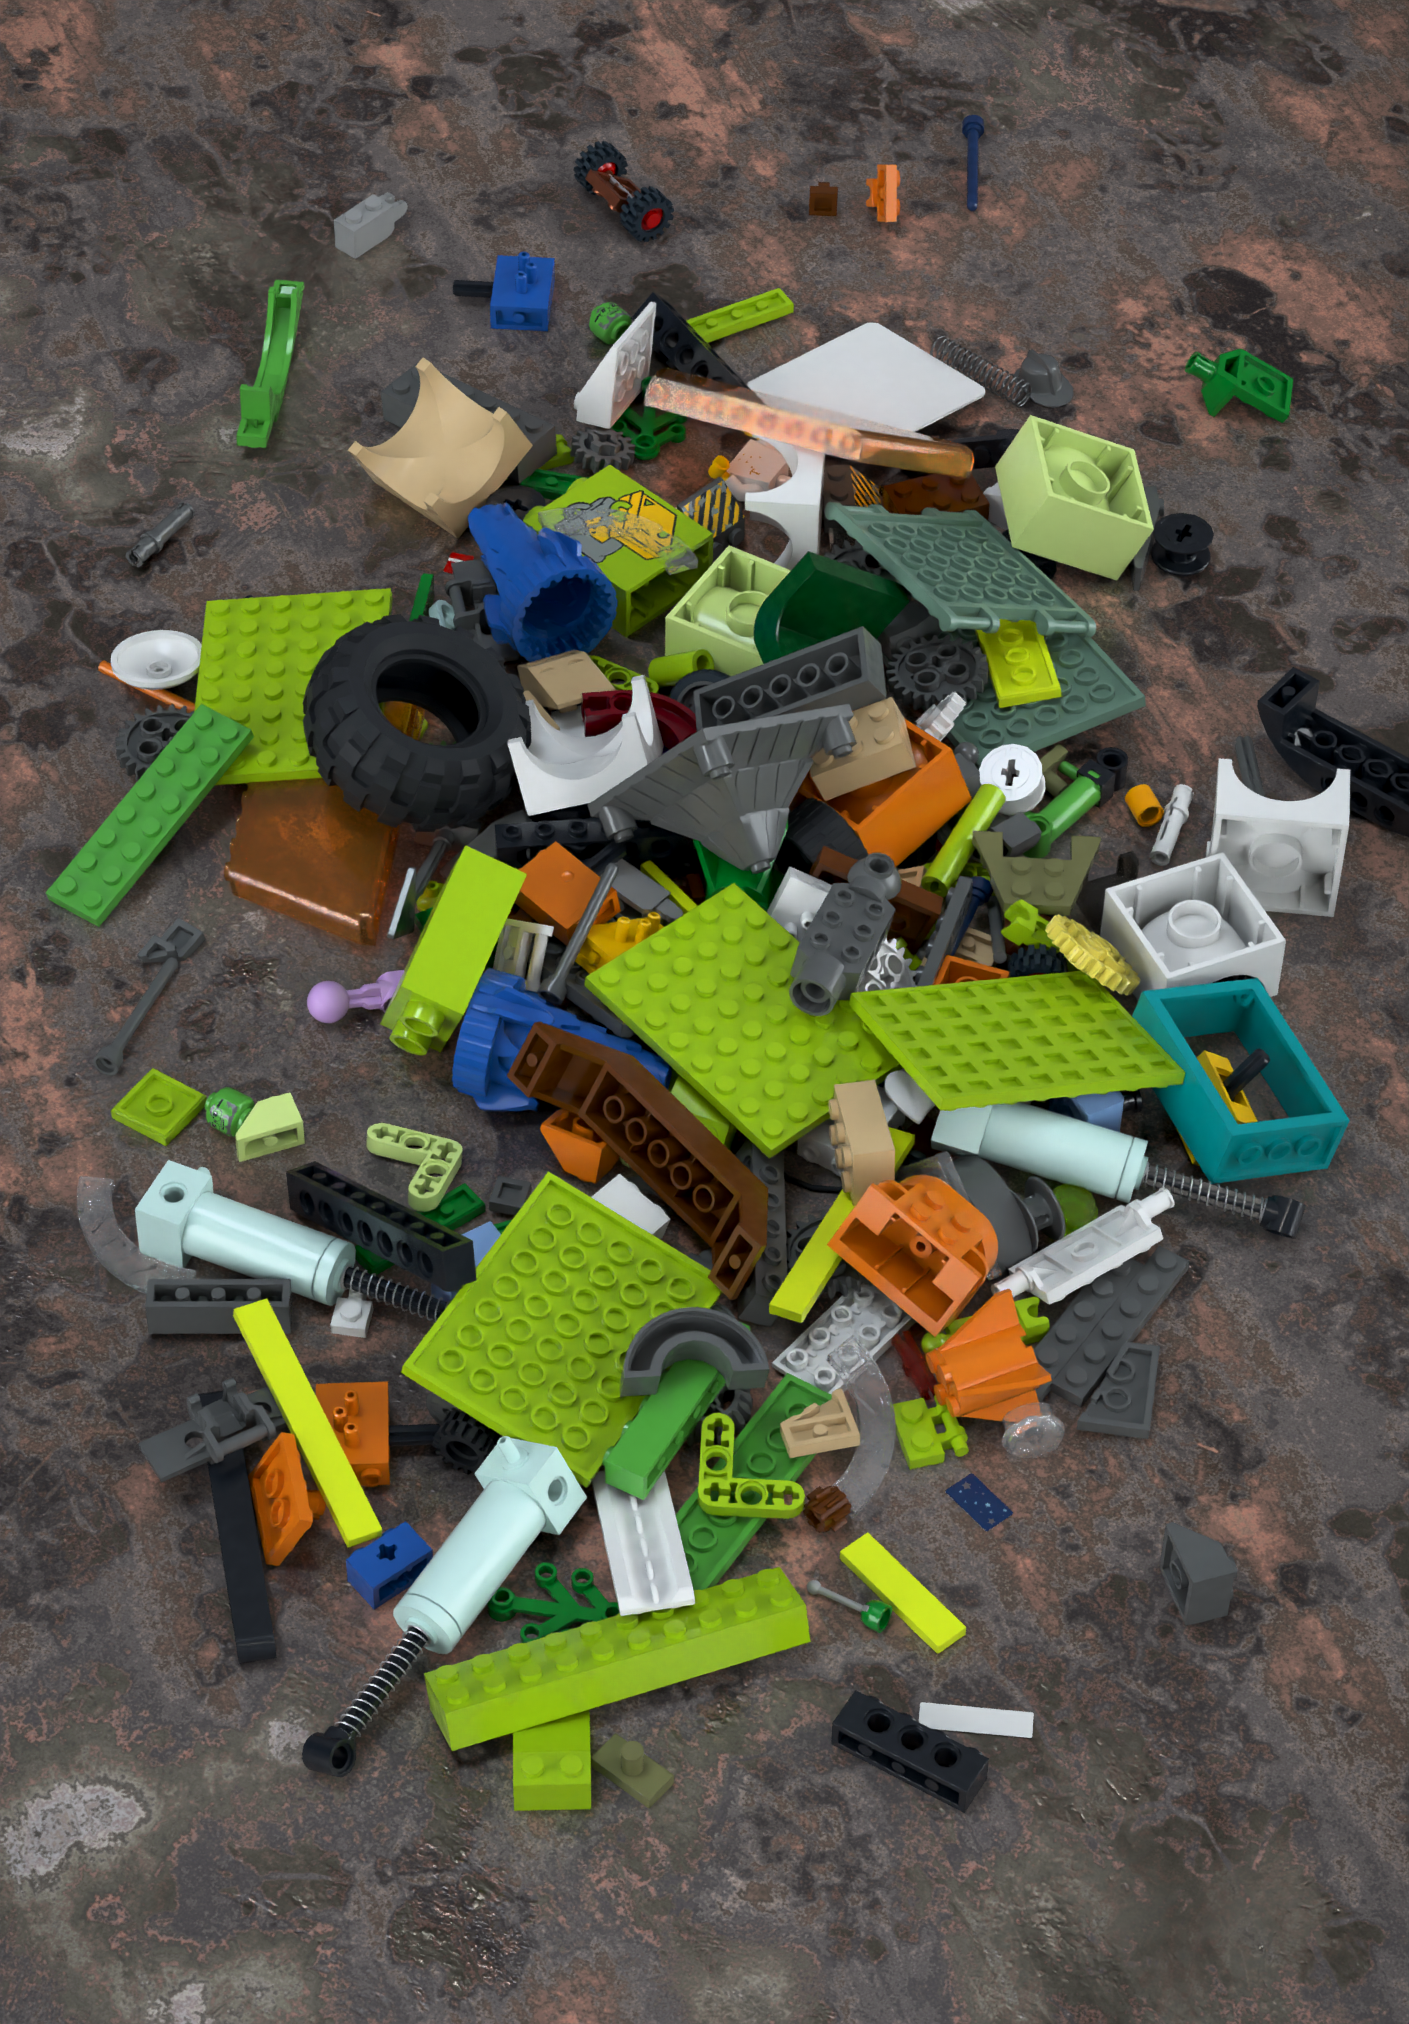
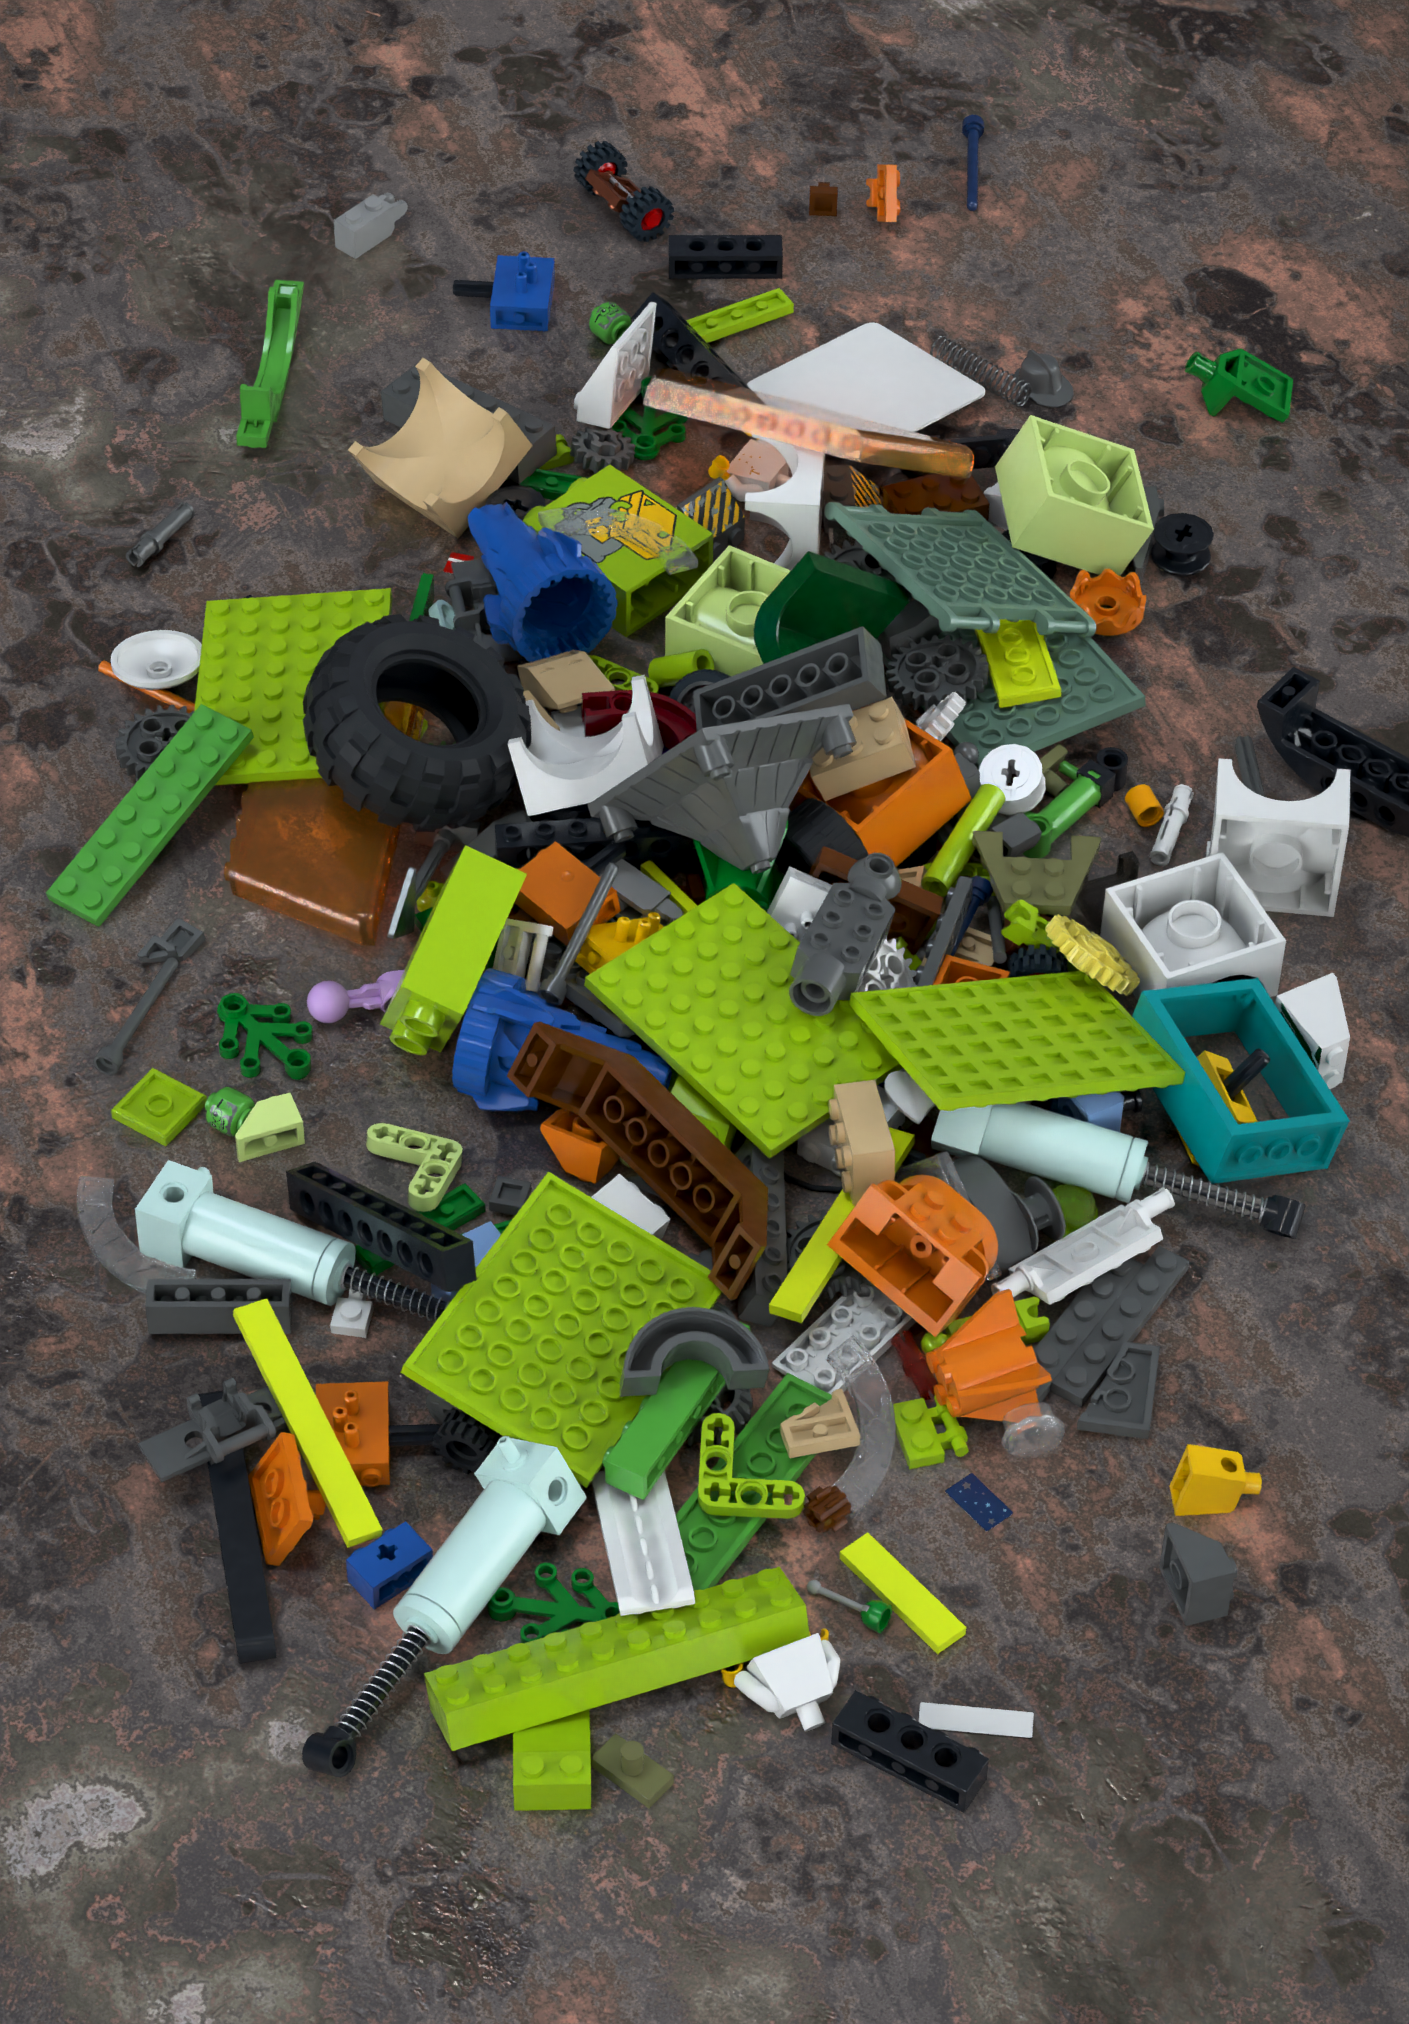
(237, 1011): none -> green plant
(725, 256): none -> black brick
(791, 1678): none -> white torso
(1113, 590): none -> orange plate
(1211, 1481): none -> yellow torso
(1319, 1024): none -> white slope

